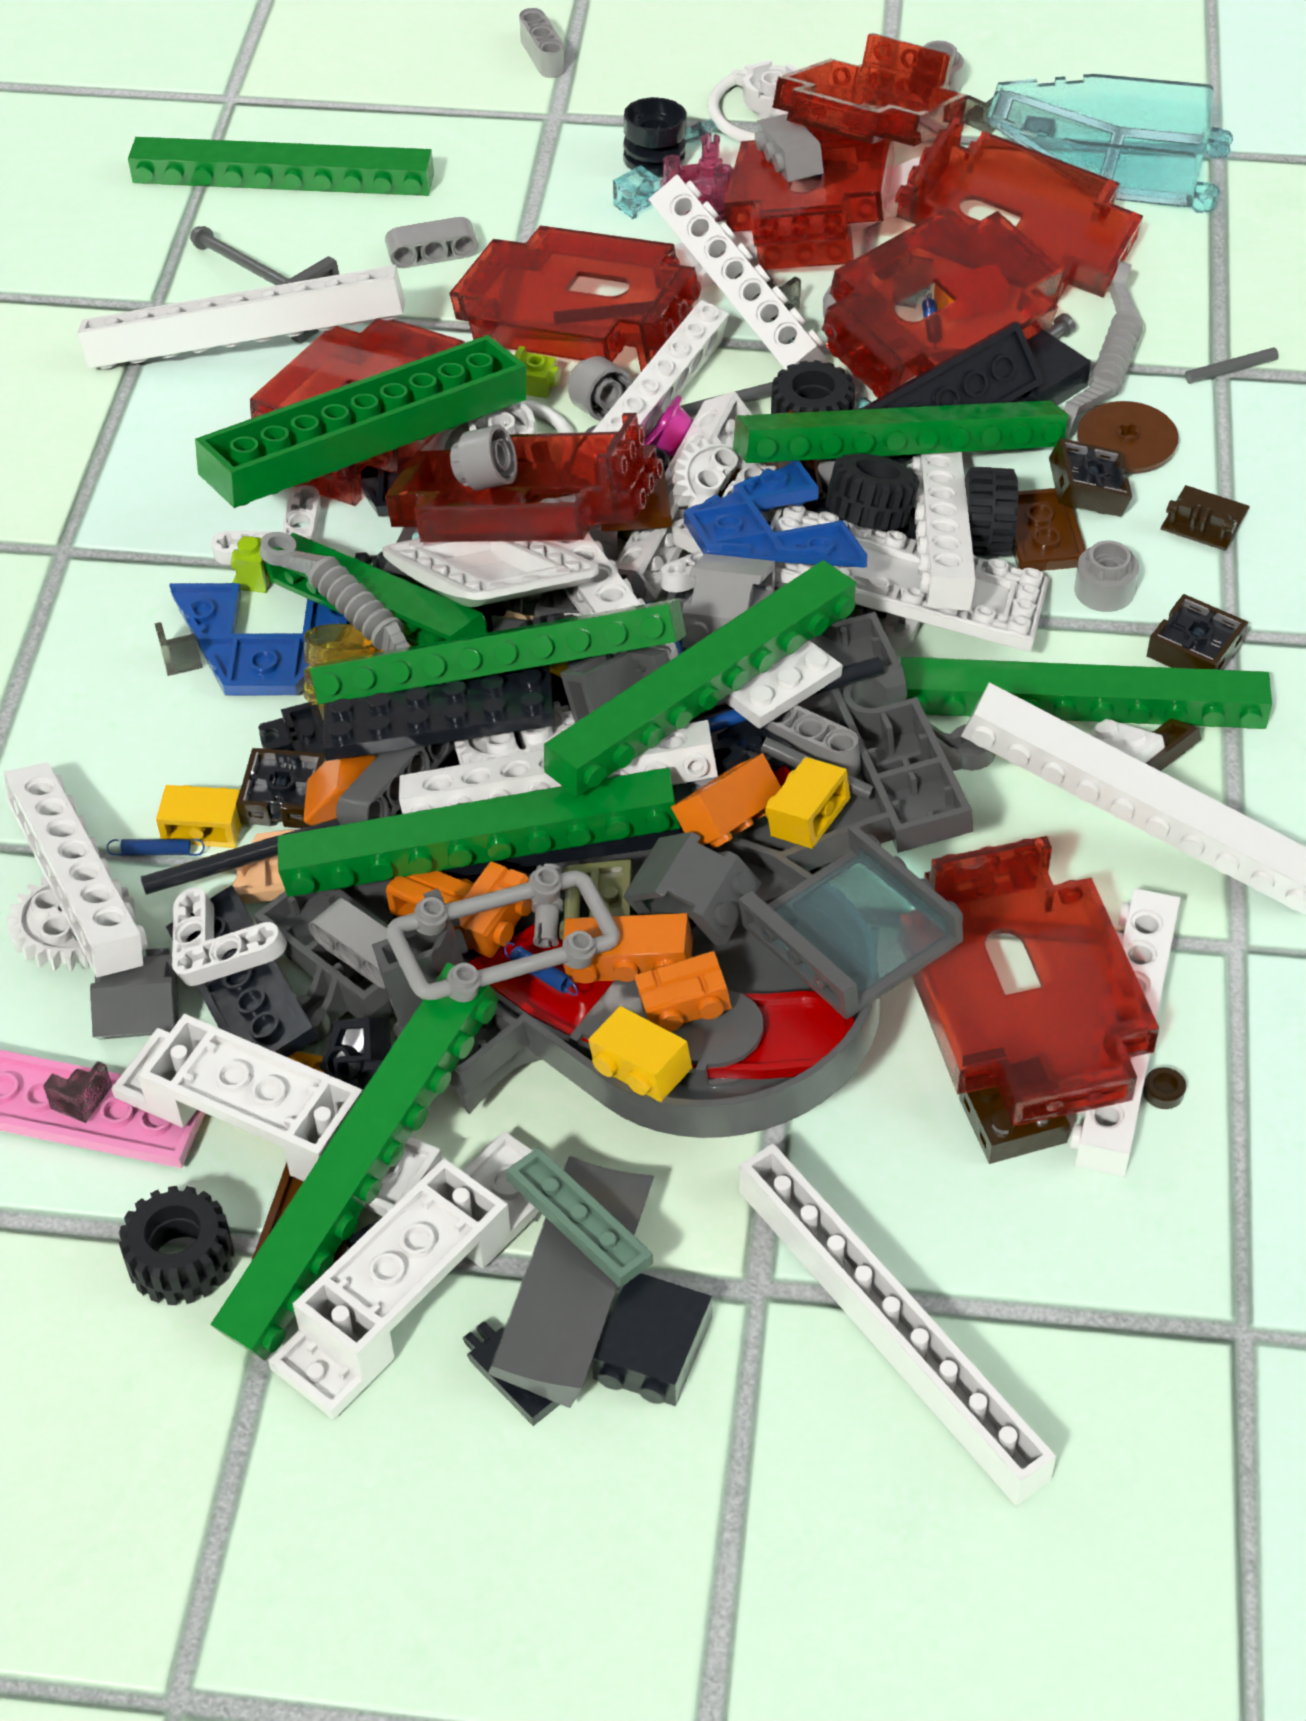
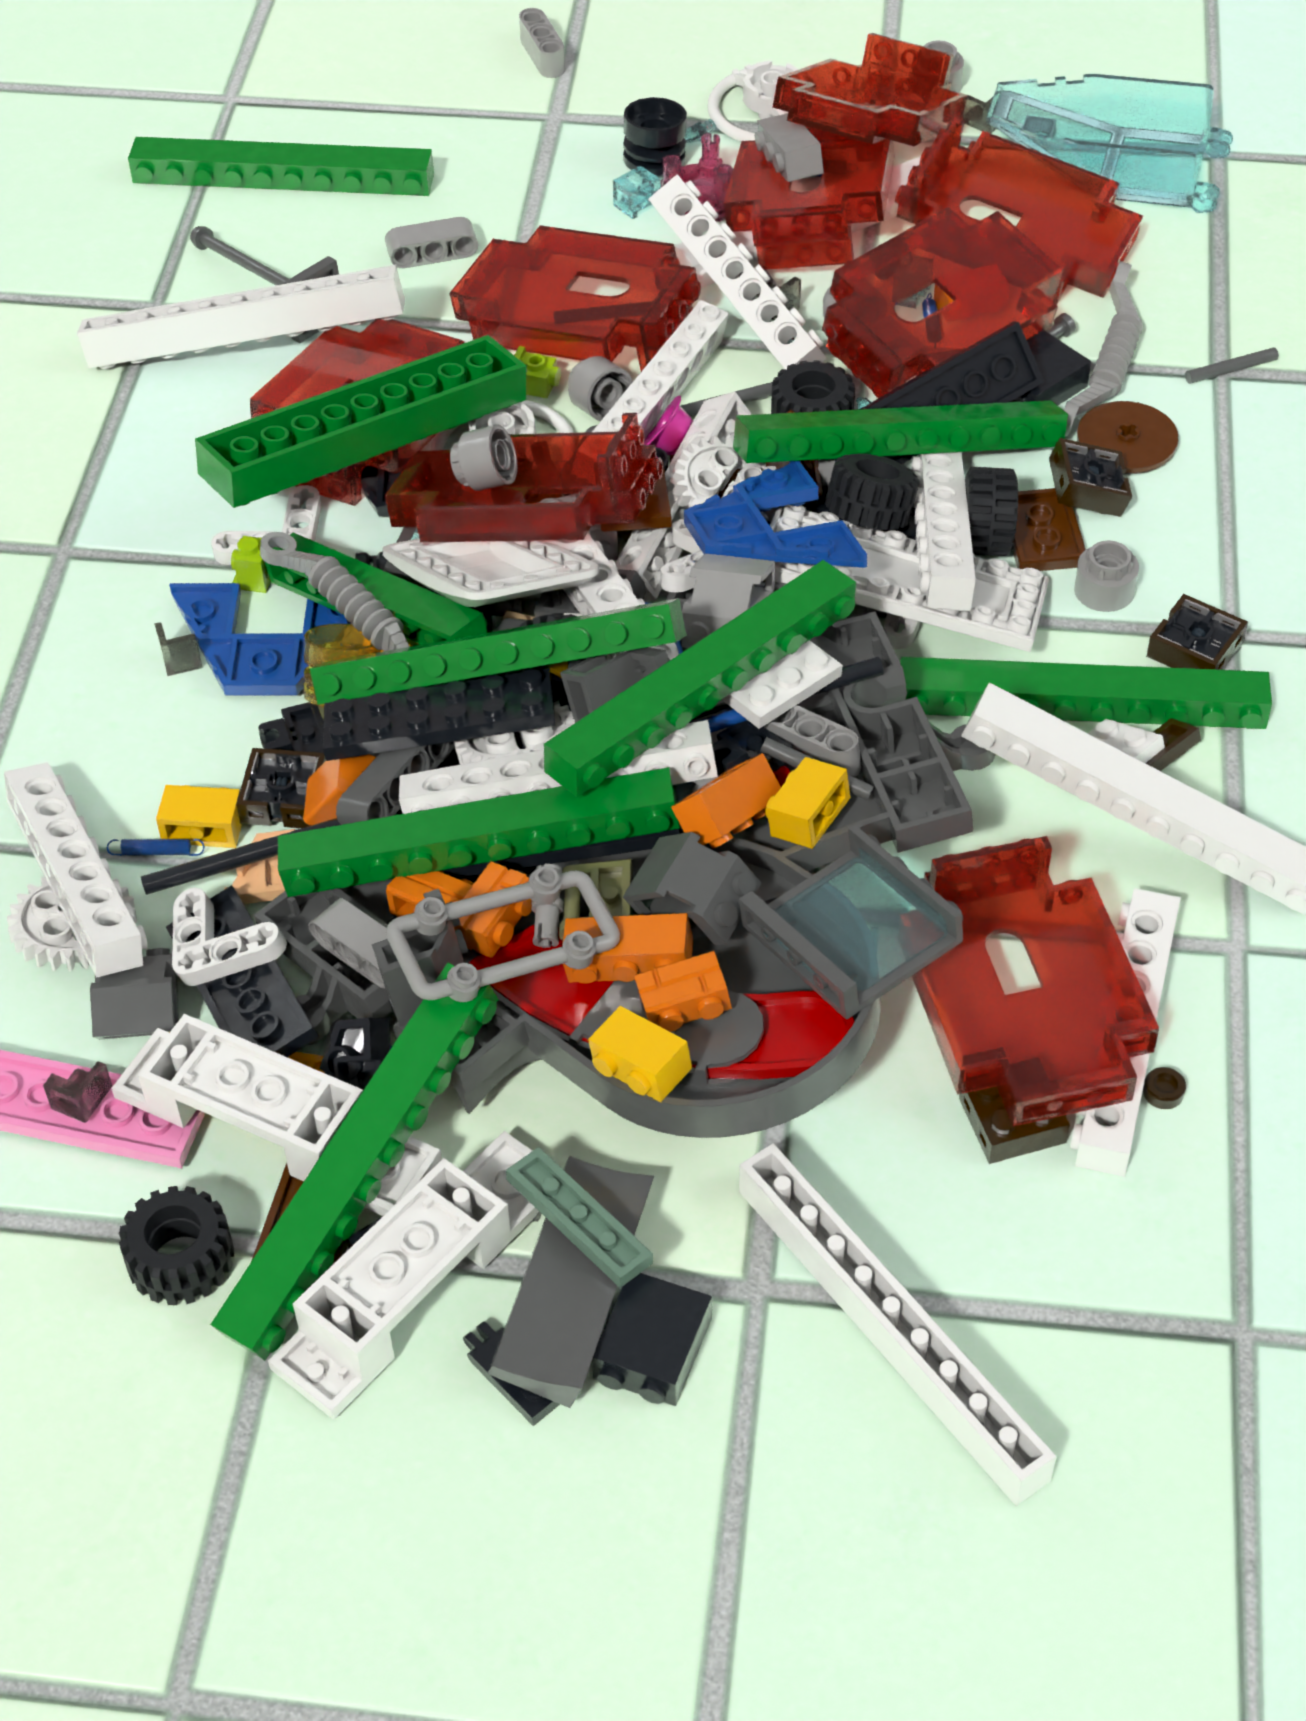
(551, 975): blue piece -> none
(1204, 517): dark brown hinge -> none

